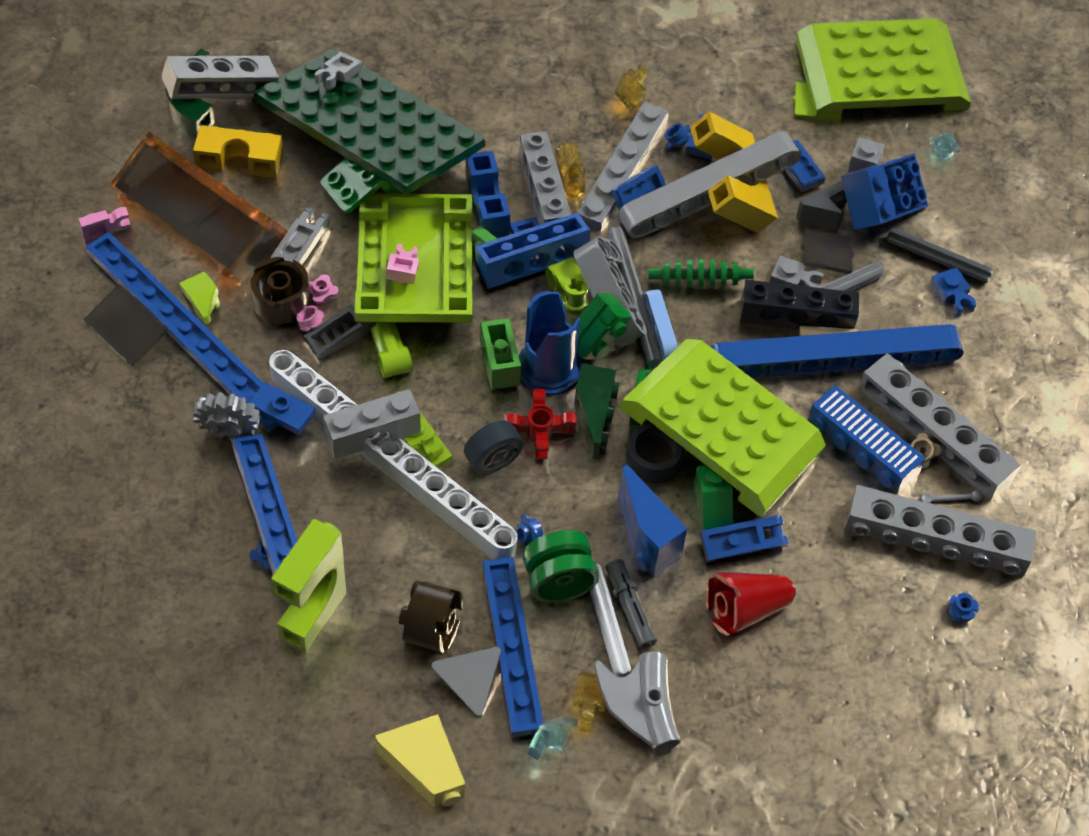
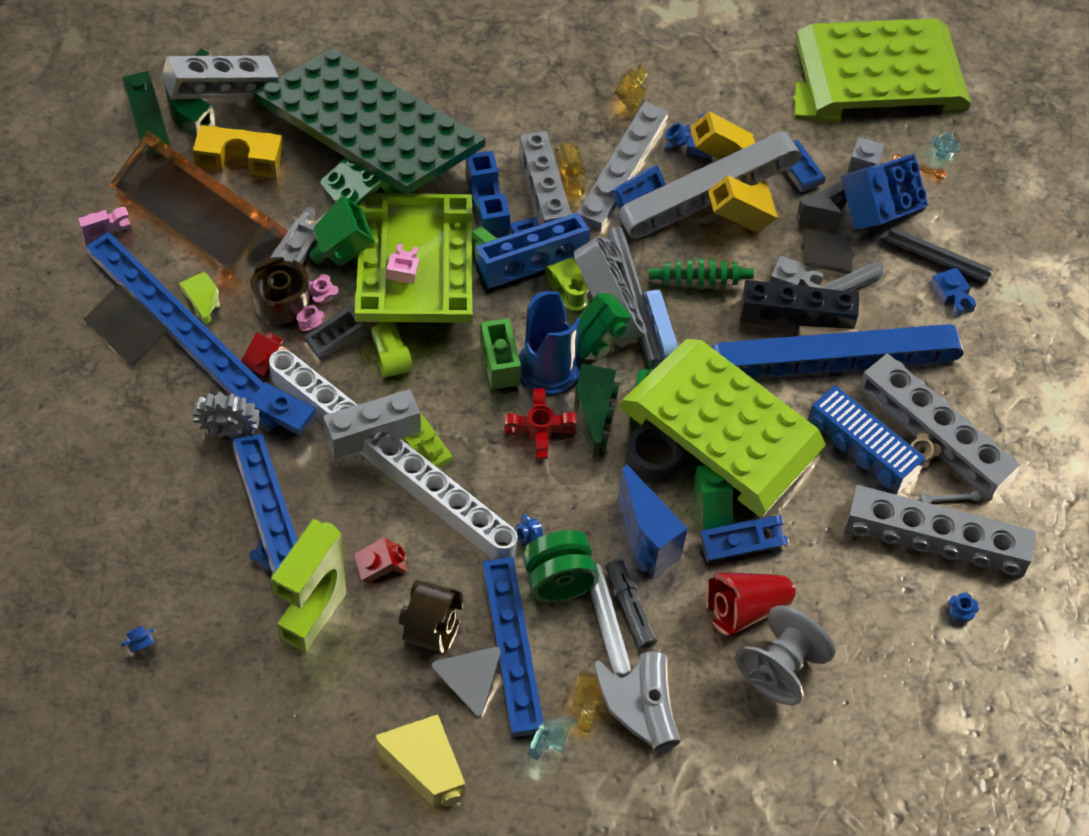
(138, 639): none -> blue plate
(144, 106): none -> dark green slope
(260, 351): none -> red bracket
(339, 67): light grey plate -> none
(341, 233): none -> green torso
(380, 559): none -> bracket
(493, 447): black wheel -> none
(796, 640): none -> light grey piece
(940, 173): none -> clear orange hinge

